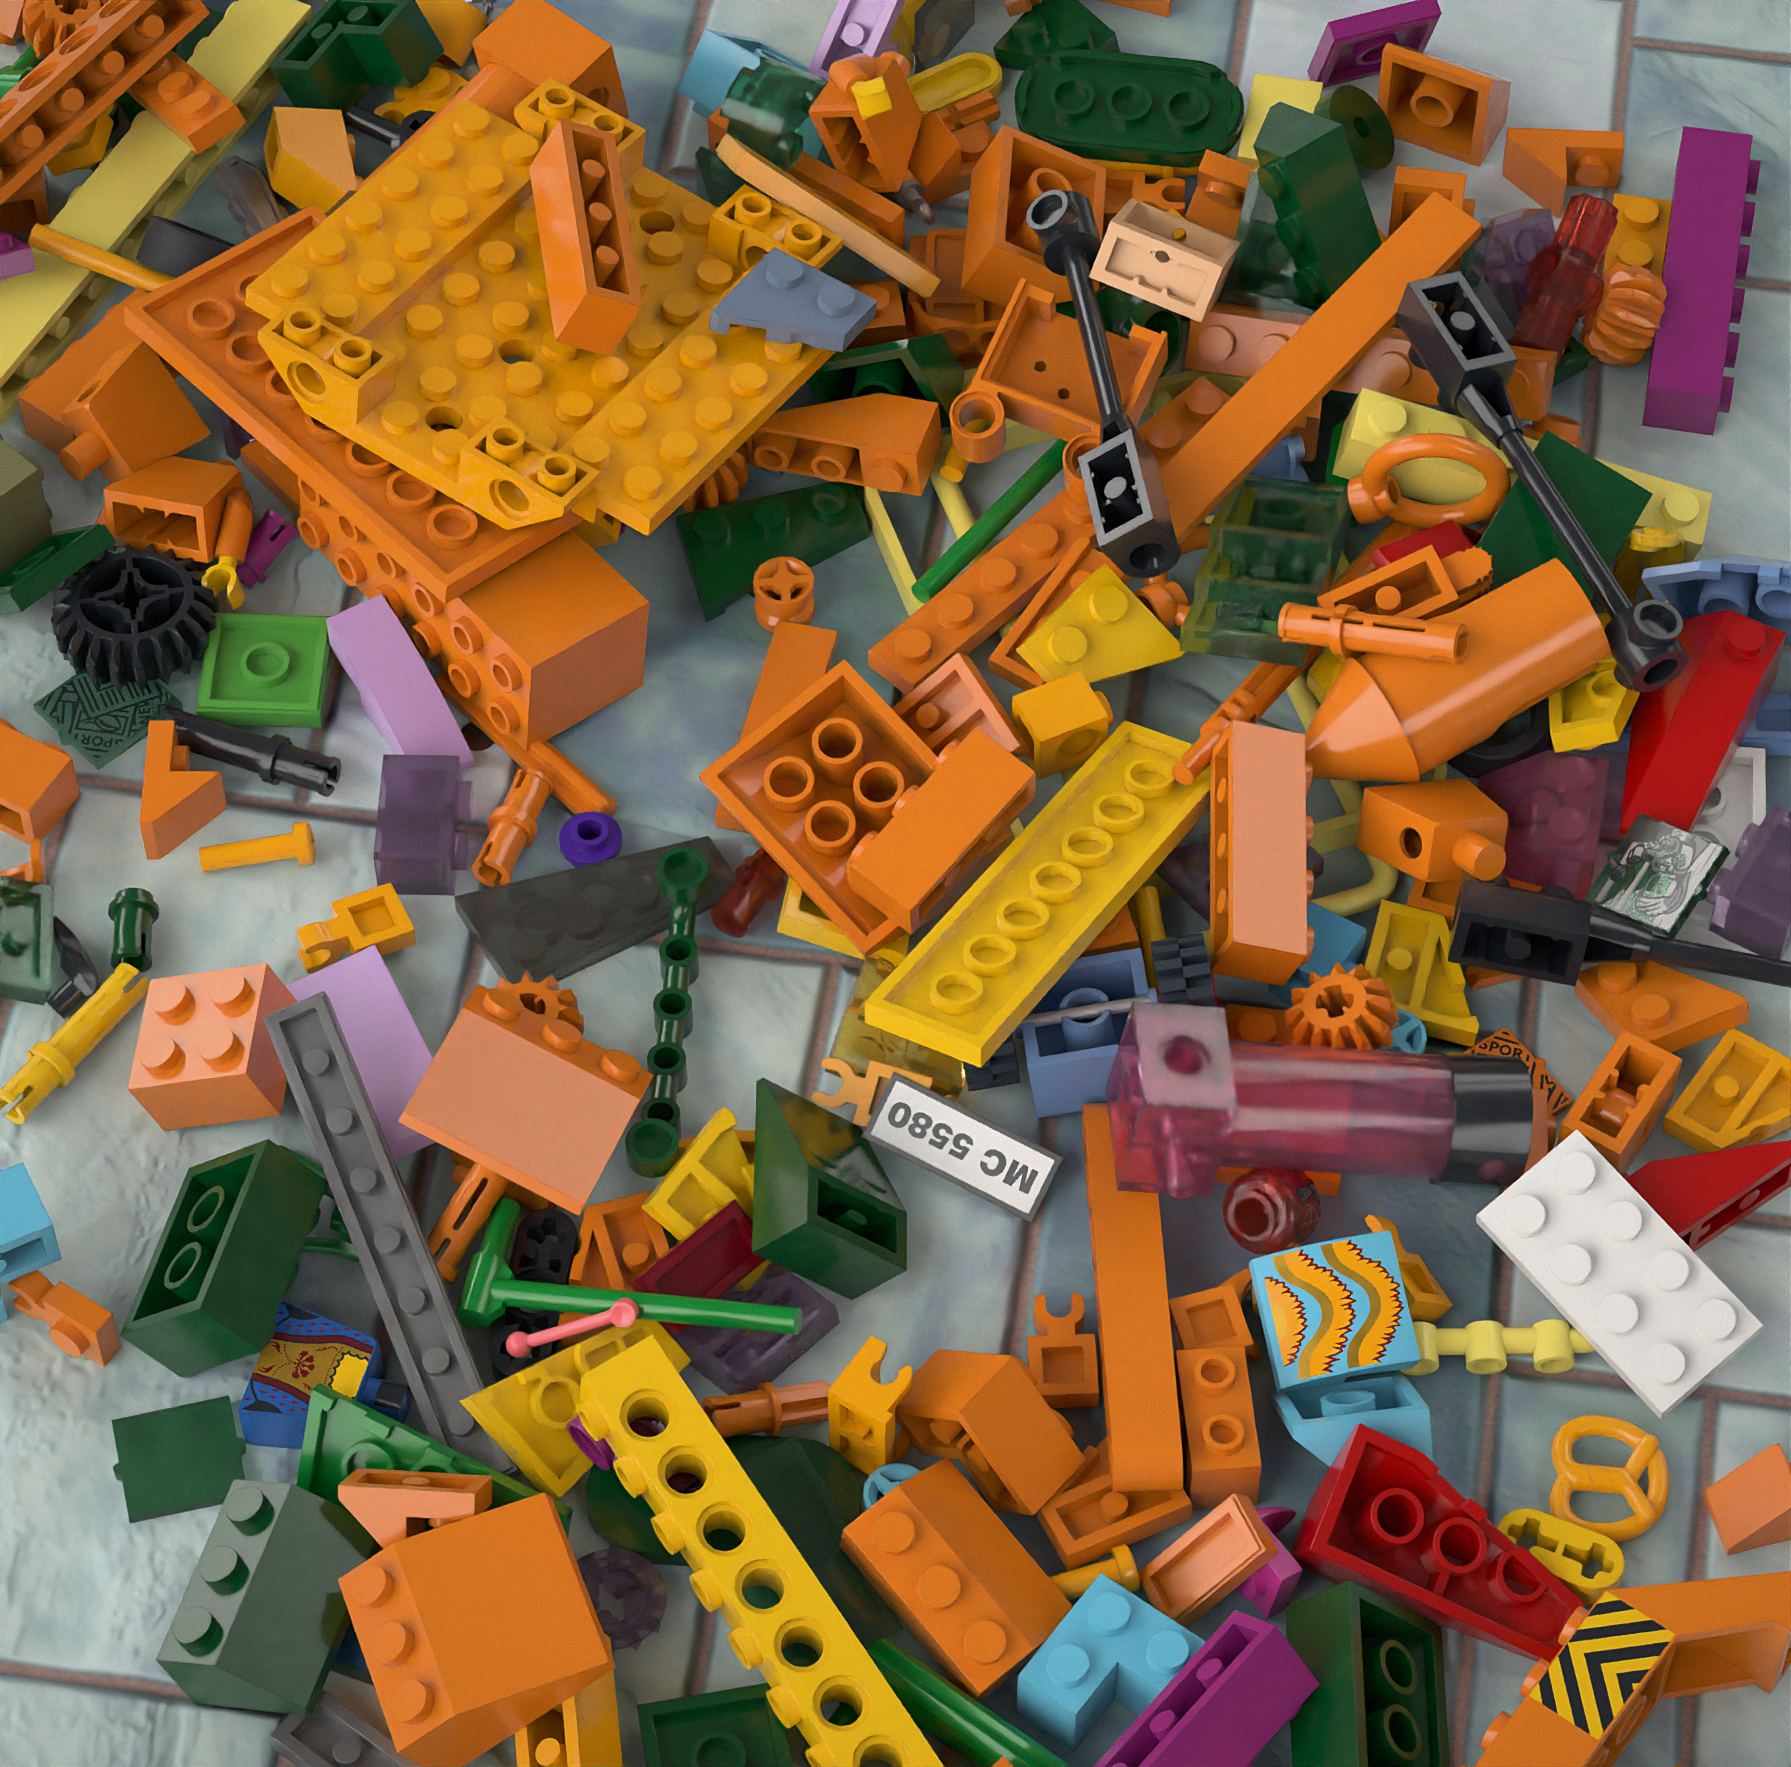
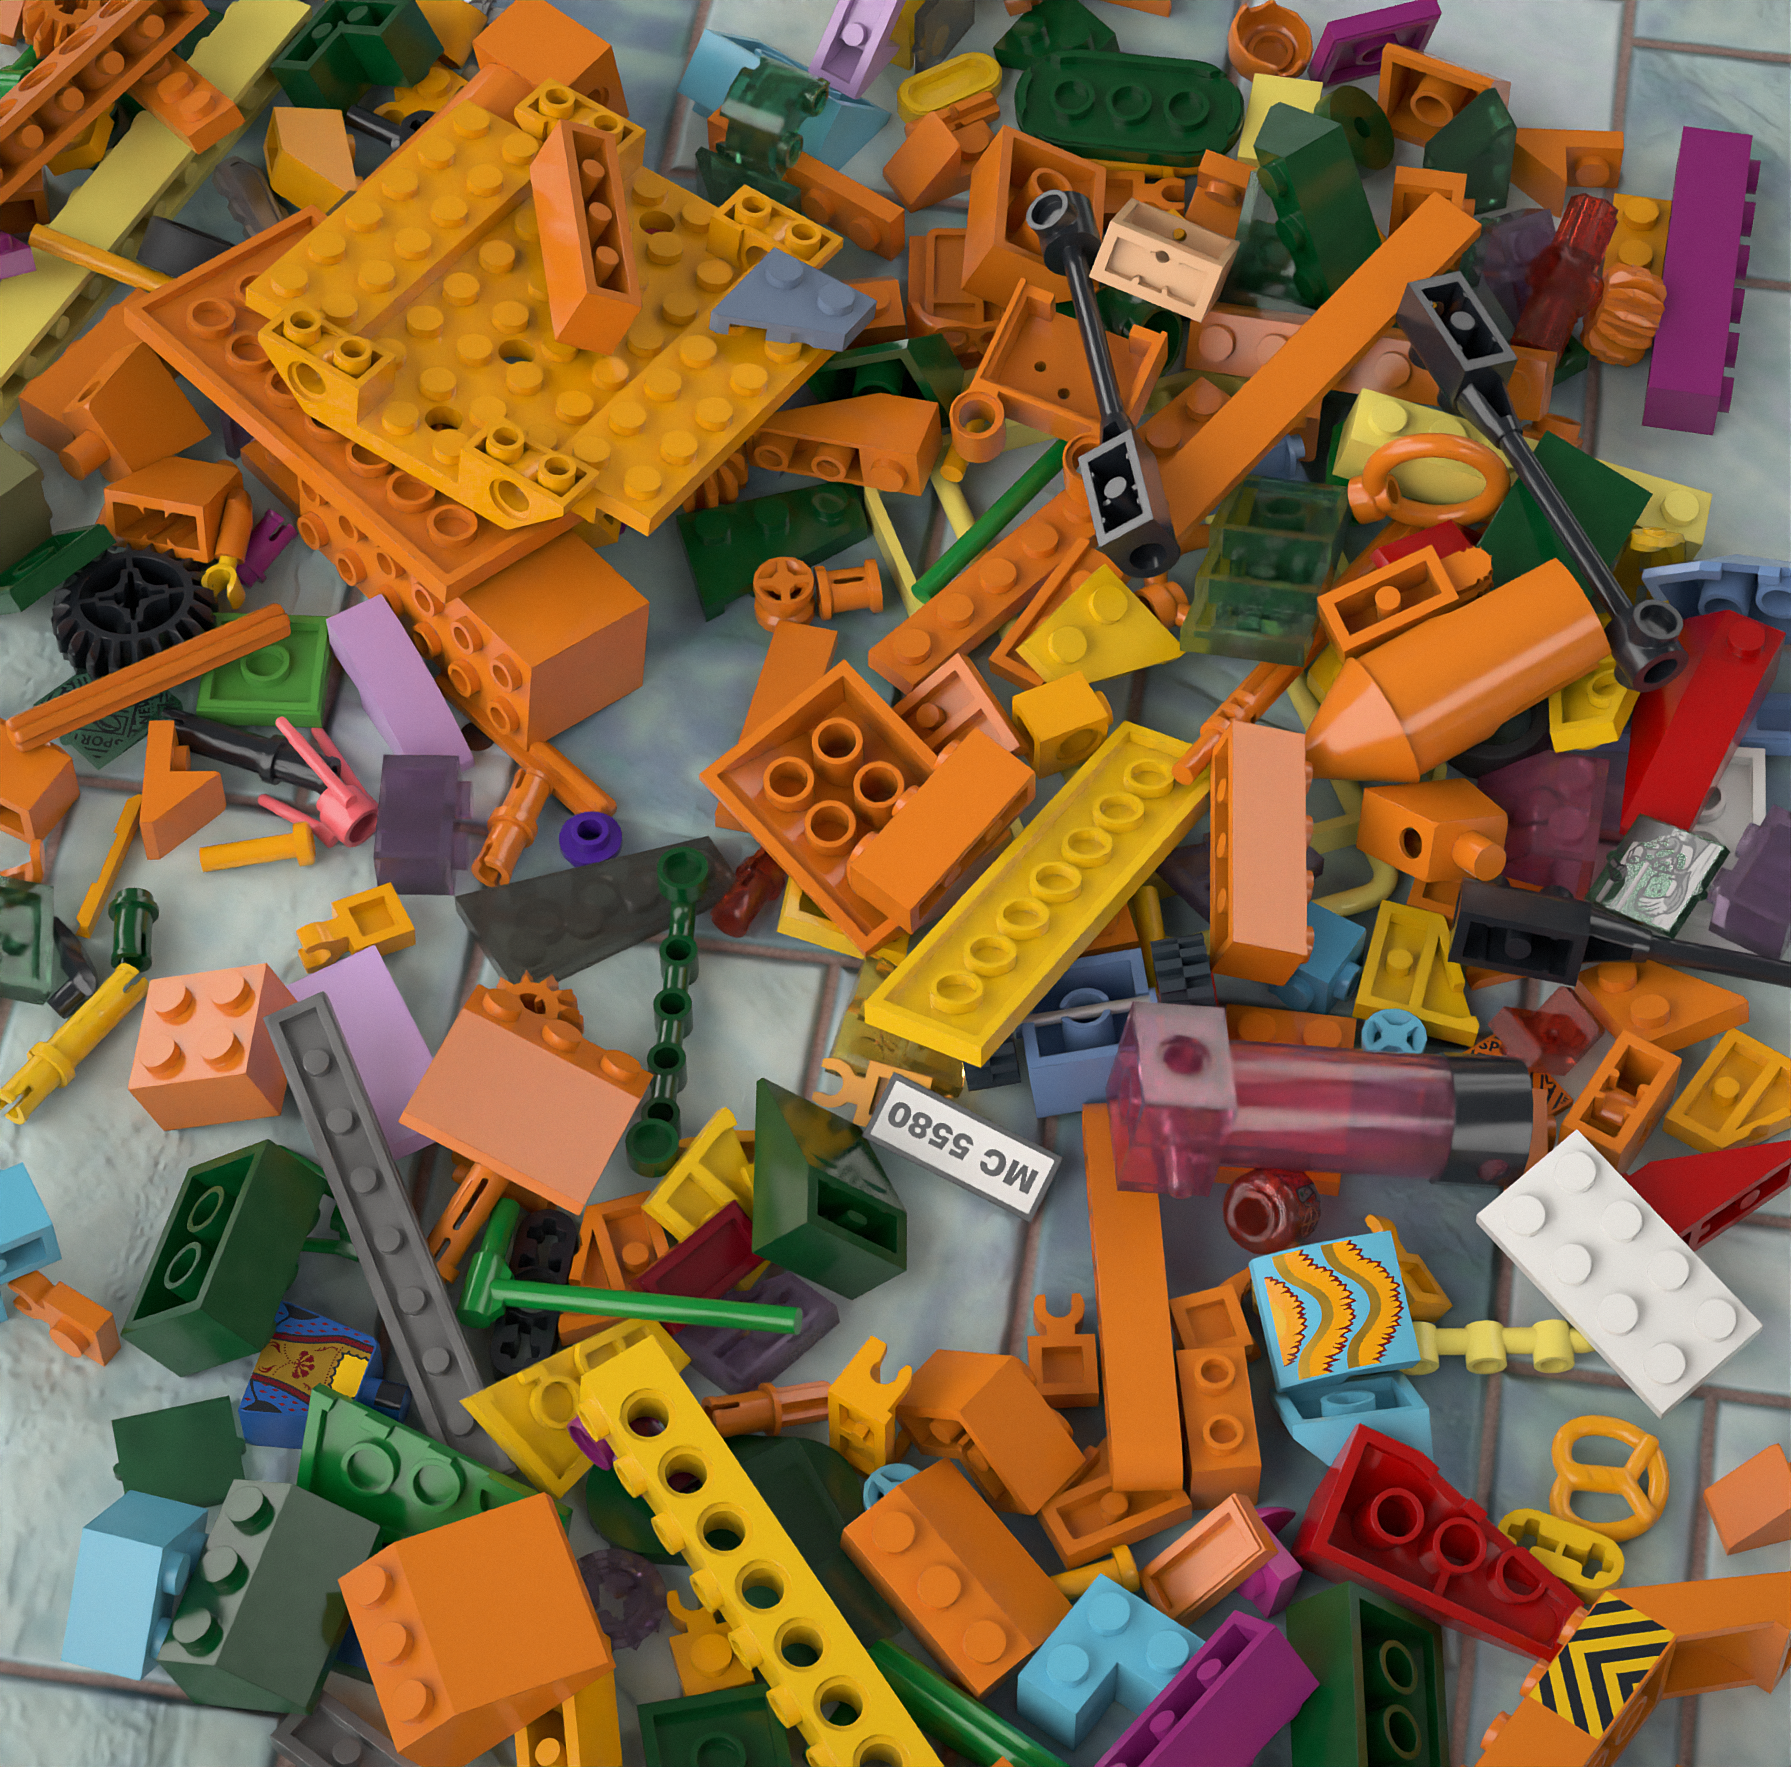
(99, 892): none -> light orange piece
(127, 1581): none -> medium azure brick
(148, 677): none -> orange axle
(344, 807): none -> coral plant
(398, 1501): orange slope -> none
(621, 1314): coral hinge -> none
(703, 1651): none -> light orange plate
(823, 212): light orange tile -> none
(848, 589): none -> orange bush
(872, 126): orange torso -> none
(1269, 41): none -> orange hair
(1343, 1011): orange gear -> none
(1350, 631): orange pin -> none
(1479, 145): none -> clear green slope
(1550, 1037): none -> clear red bracket

